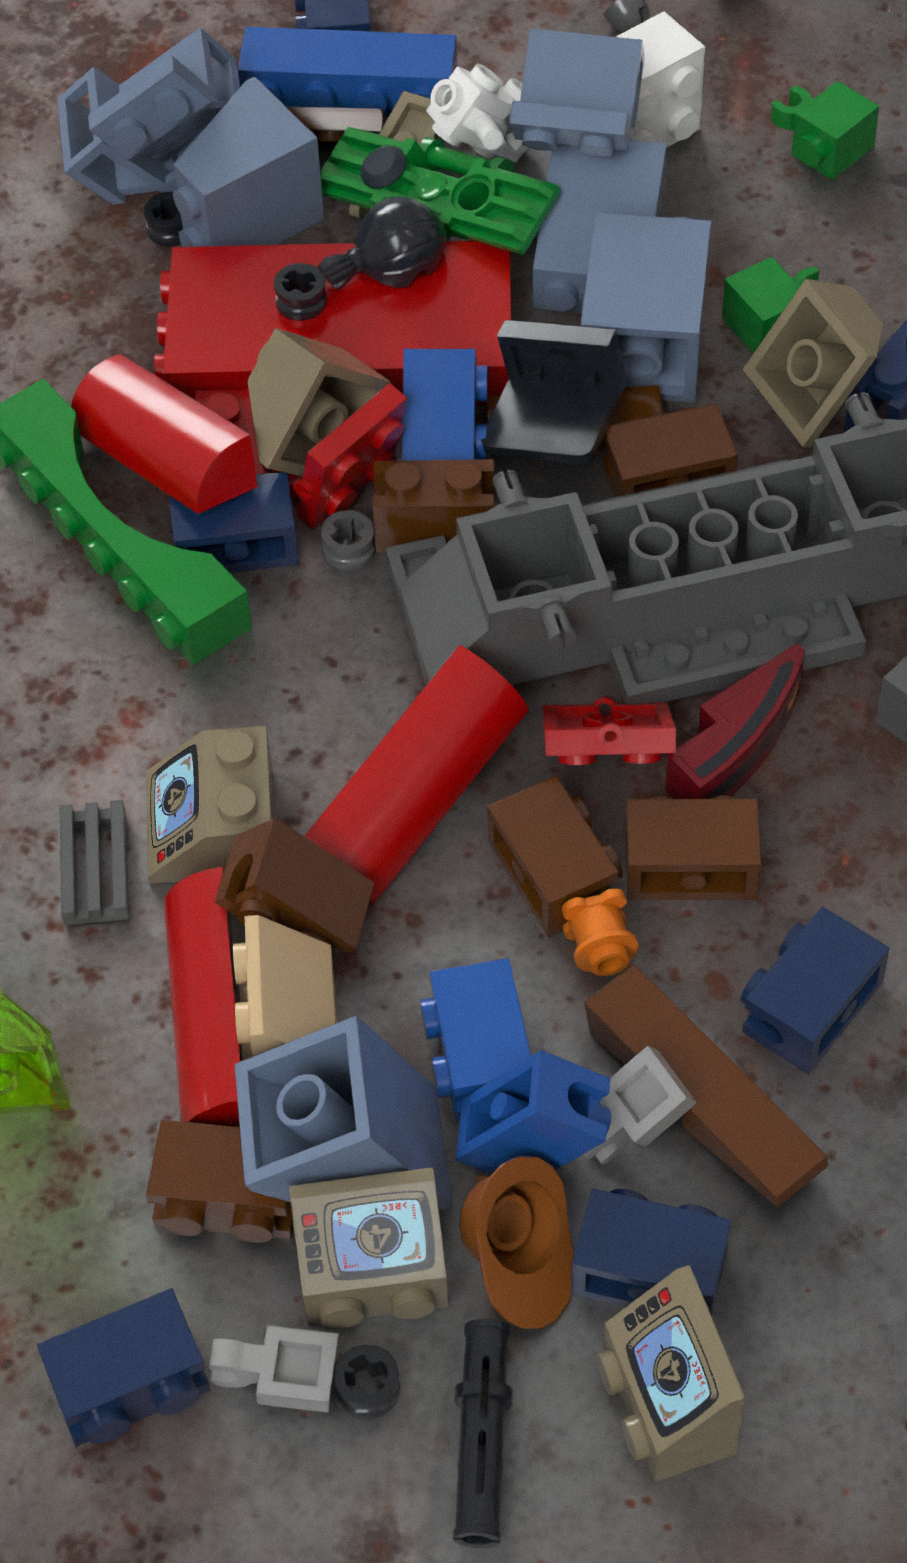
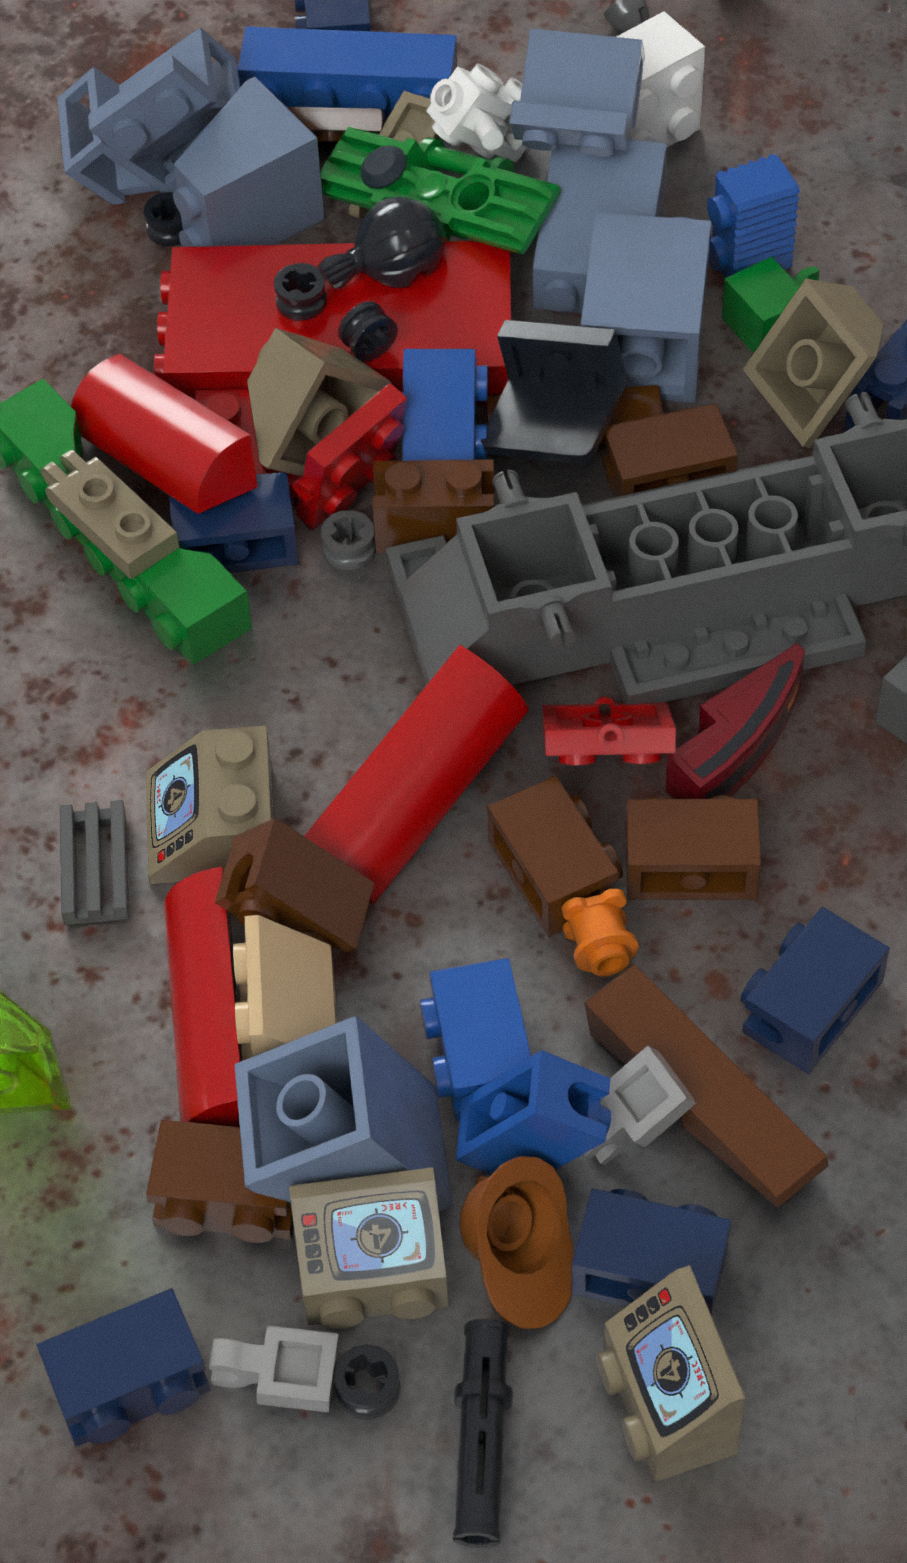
(109, 513): none -> dark tan hinge
(367, 331): none -> black bush
(753, 216): none -> blue brick
(828, 129): green brick -> none

